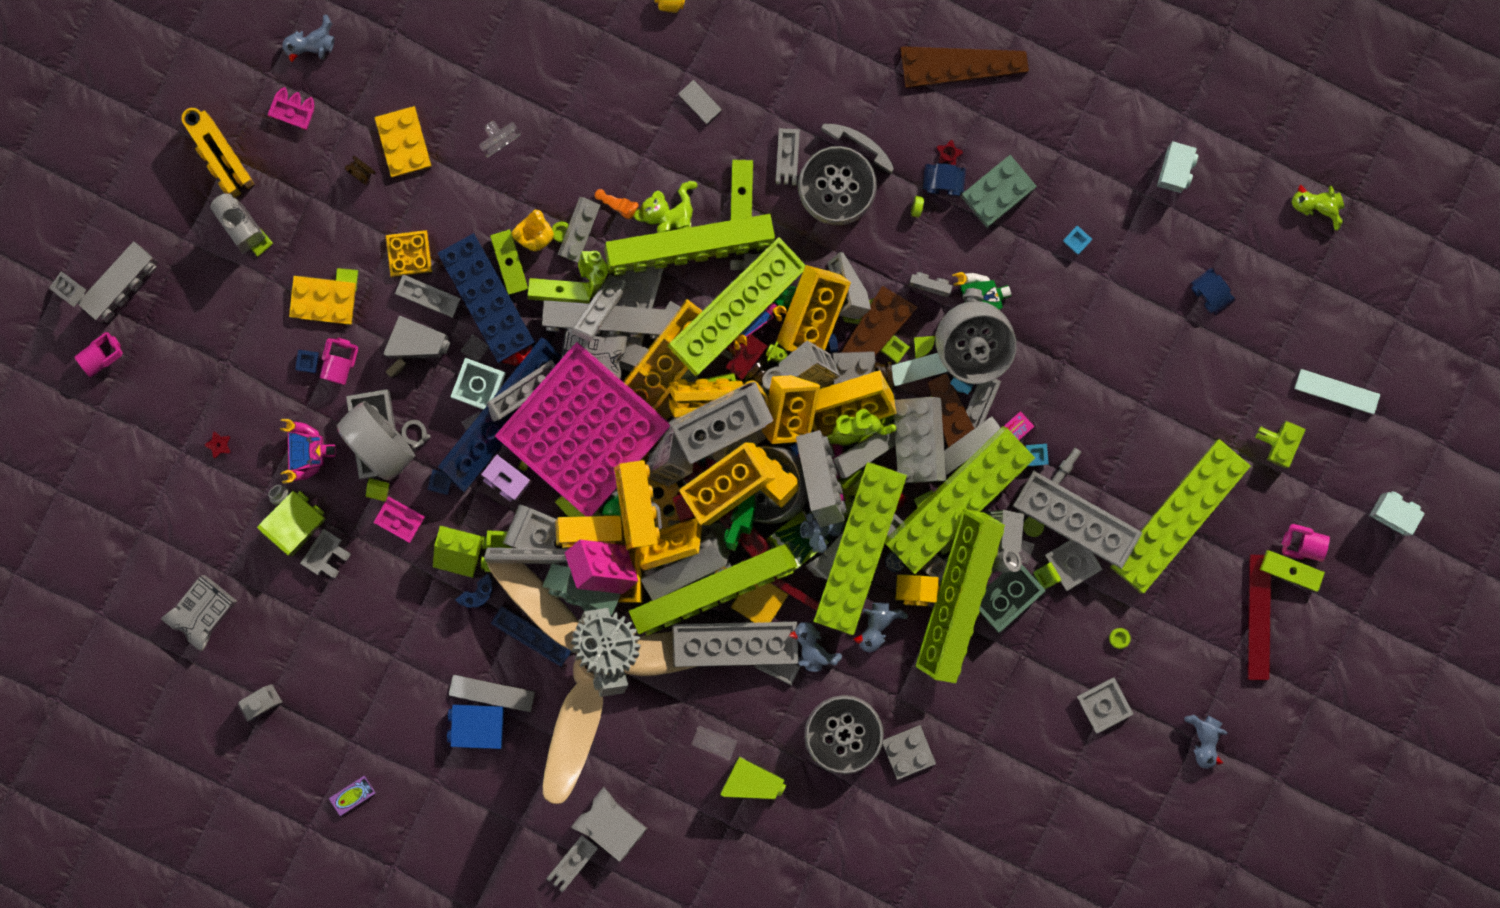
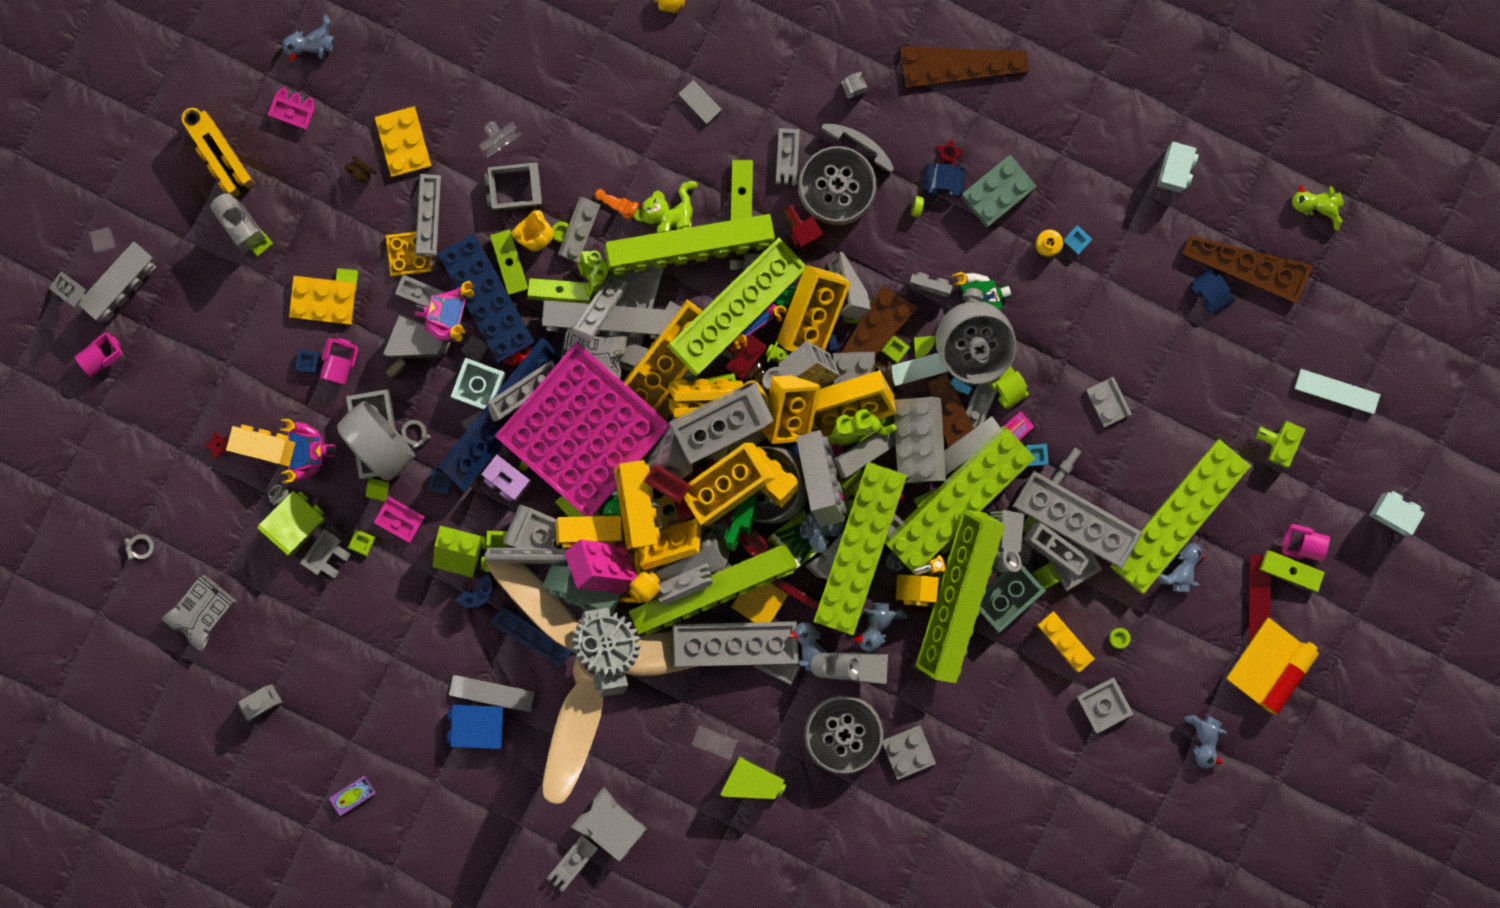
(102, 239): none -> clear tile
(128, 543): none -> light grey piece
(261, 445): none -> yellow brick
(361, 542): none -> lime tile
(428, 215): none -> light grey tile
(445, 313): none -> torso
(535, 185): none -> light grey window
(644, 587): none -> yellow head
(667, 483): none -> dark red tile
(684, 584): none -> light grey hinge
(803, 231): none -> dark red brick
(851, 667): none -> light grey piece
(854, 85): none -> light grey leg
(934, 566): none -> piece
(1011, 388): none -> lime cylinder
(1043, 248): none -> yellow head
(1056, 548): none -> light grey slope
(1065, 642): none -> yellow brick
(1108, 402): none -> light grey plate
(1183, 575): none -> sand blue animal
(1270, 273): none -> reddish brown wing
(1272, 666): none -> yellow door

